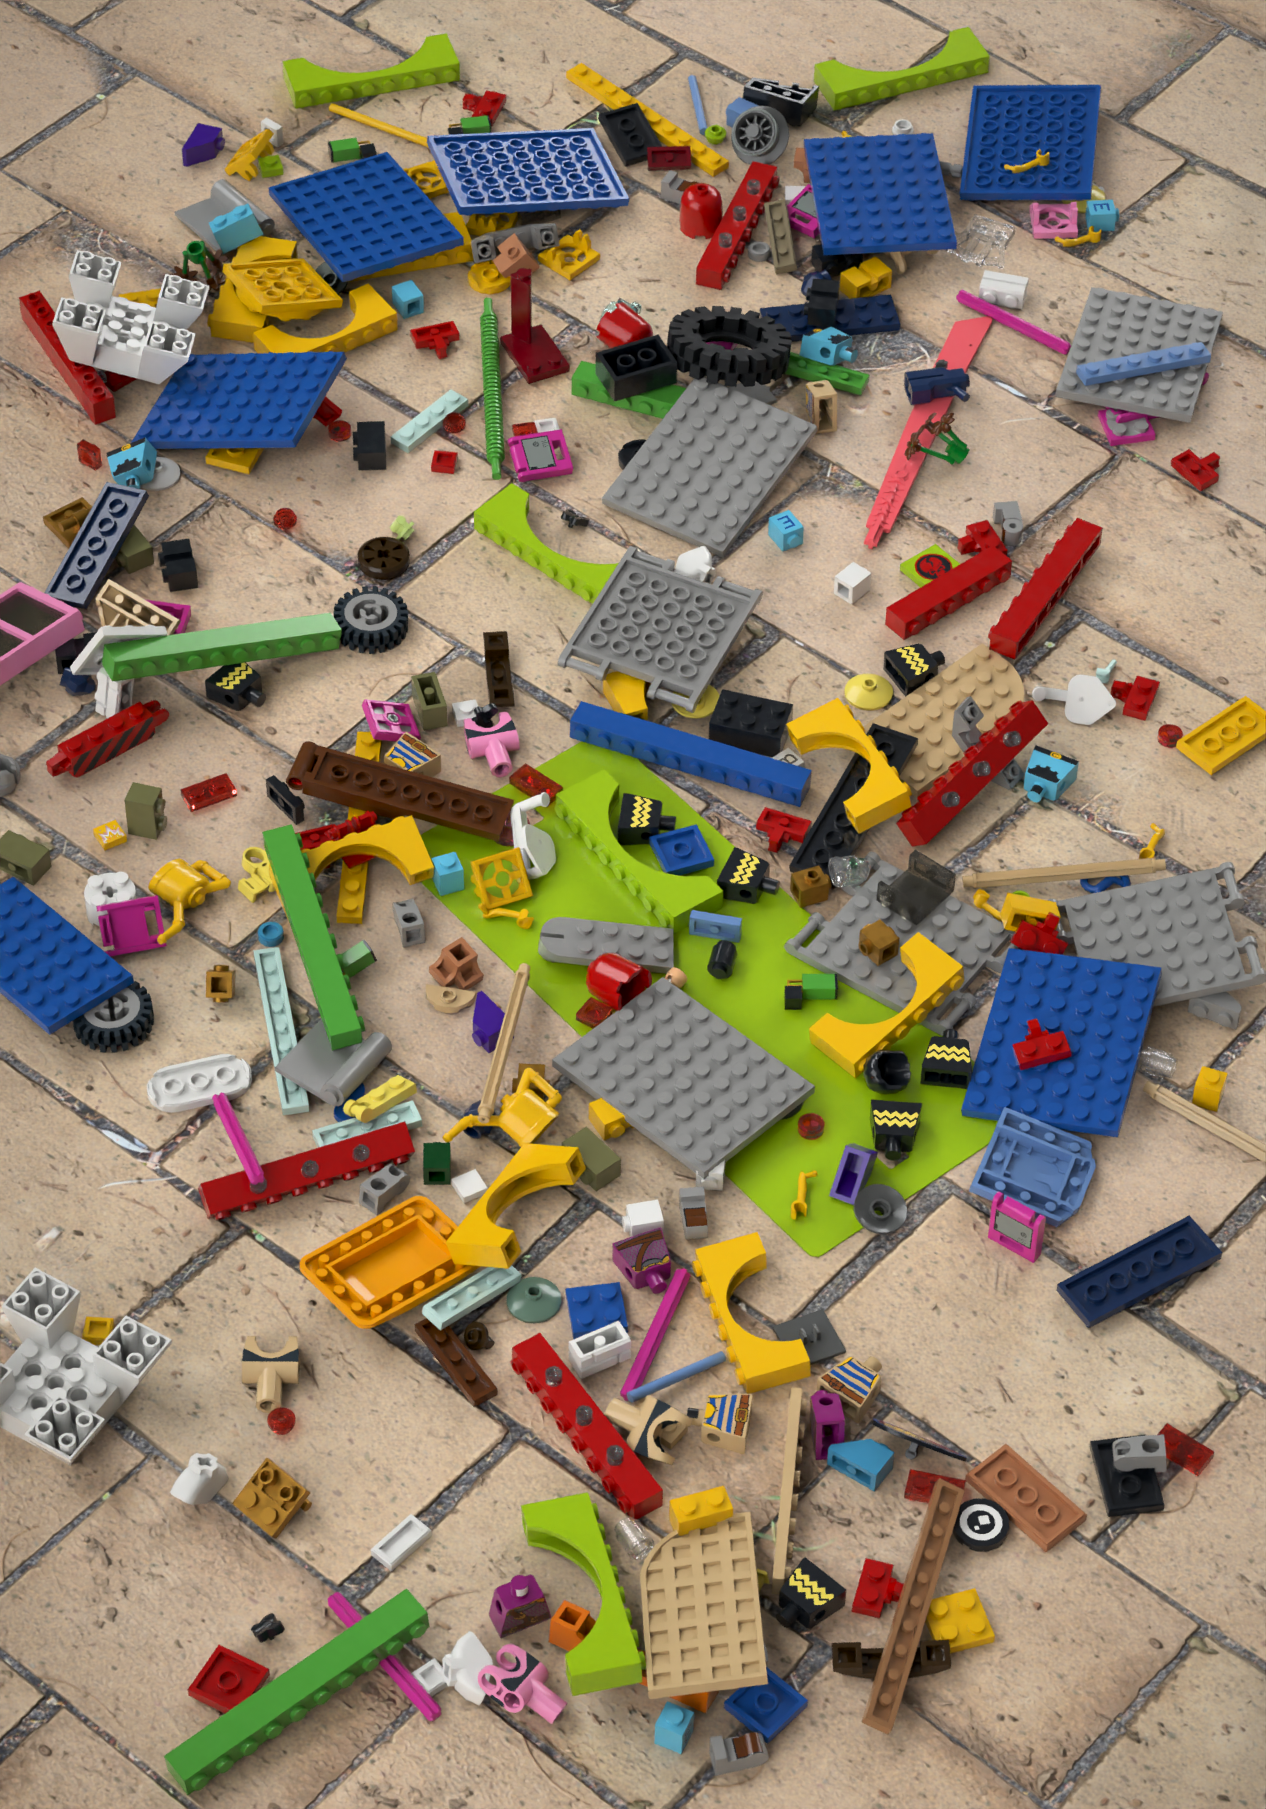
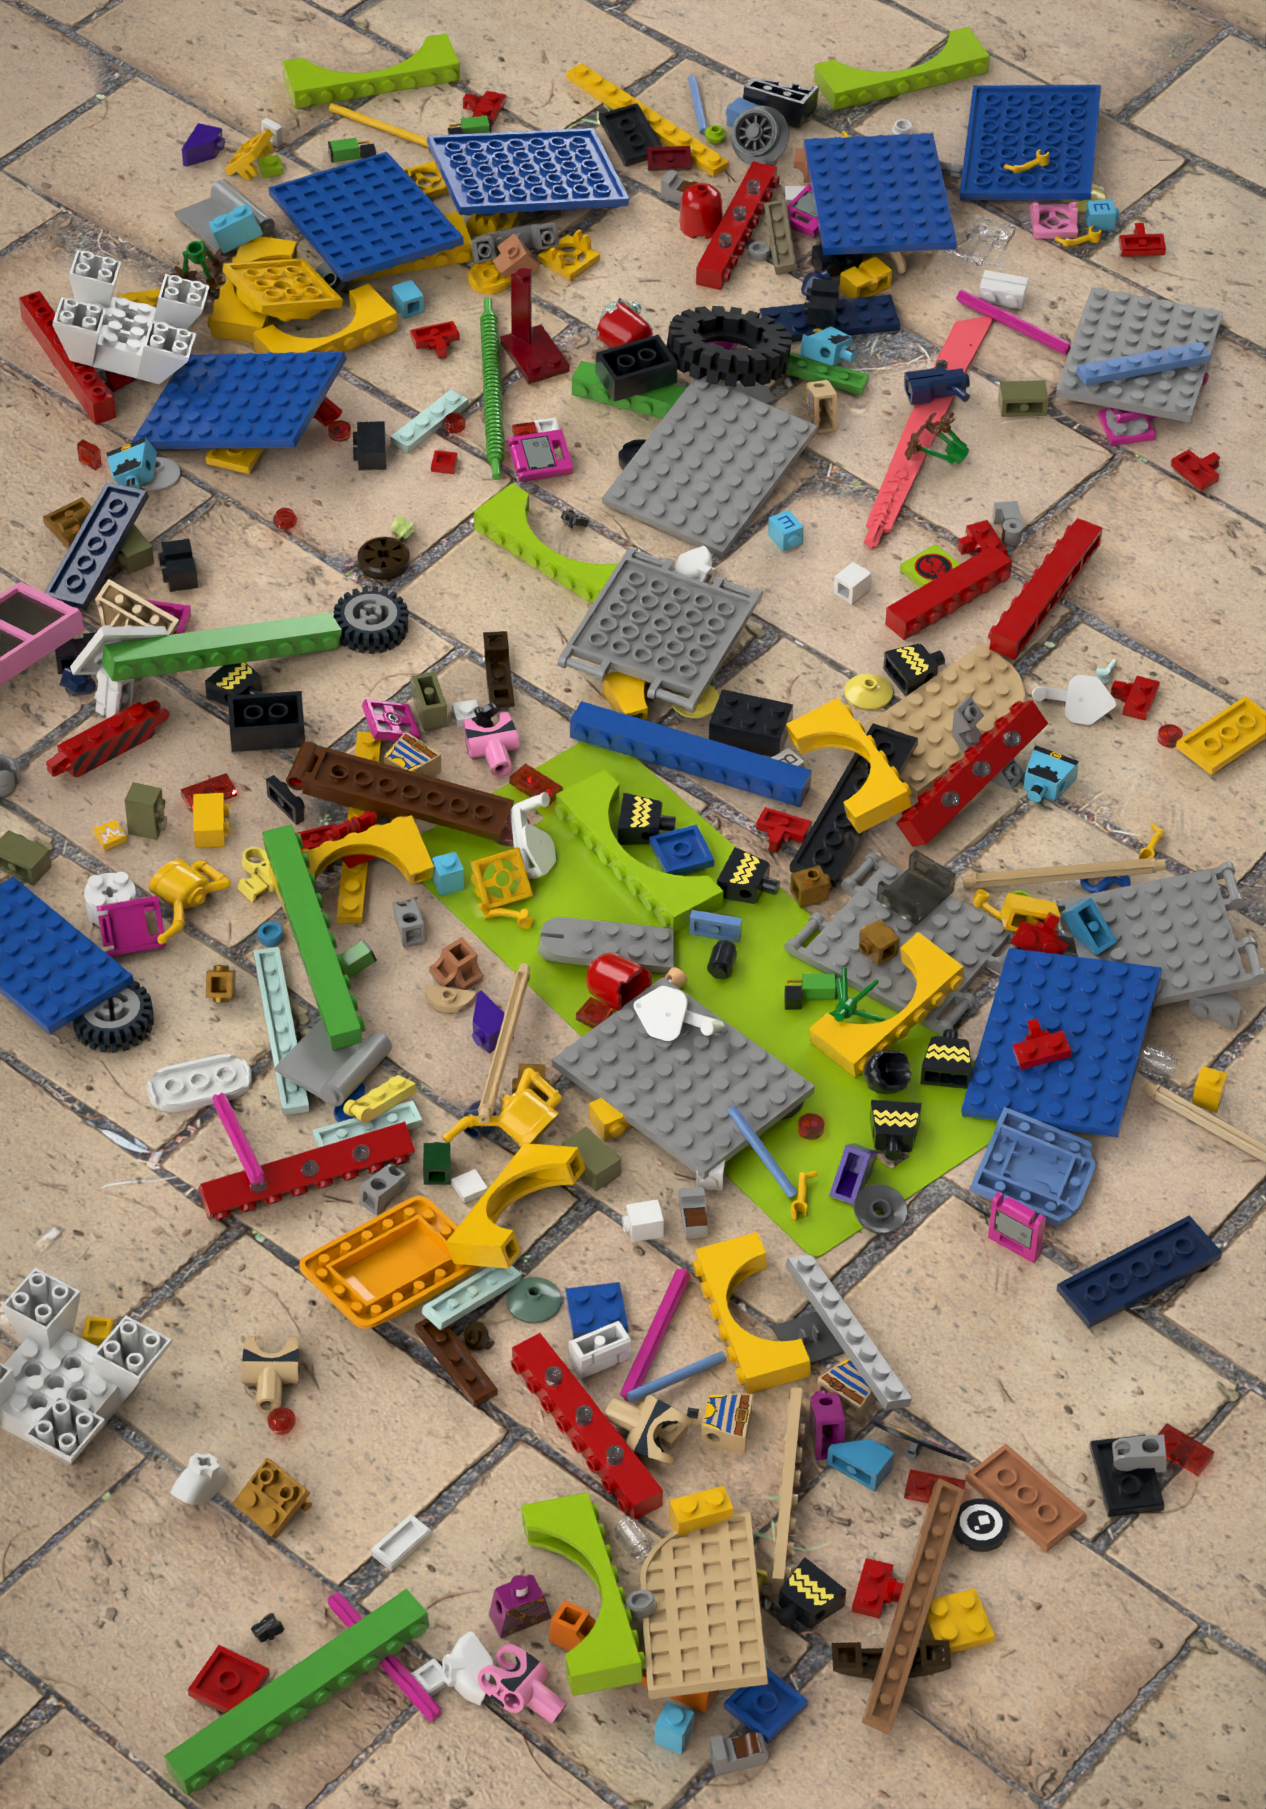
(209, 820): none -> yellow brick
(266, 721): none -> black brick
(641, 1603): none -> light grey tile
(644, 1260): torso -> none
(665, 1012): none -> white piece
(762, 1152): none -> medium blue bar
(847, 1005): none -> green plant
(848, 870): clear rock -> none
(848, 1332): none -> light grey plate
(1023, 398): none -> olive brick
(1088, 926): none -> dark azure slope
(1141, 243): none -> red hinge

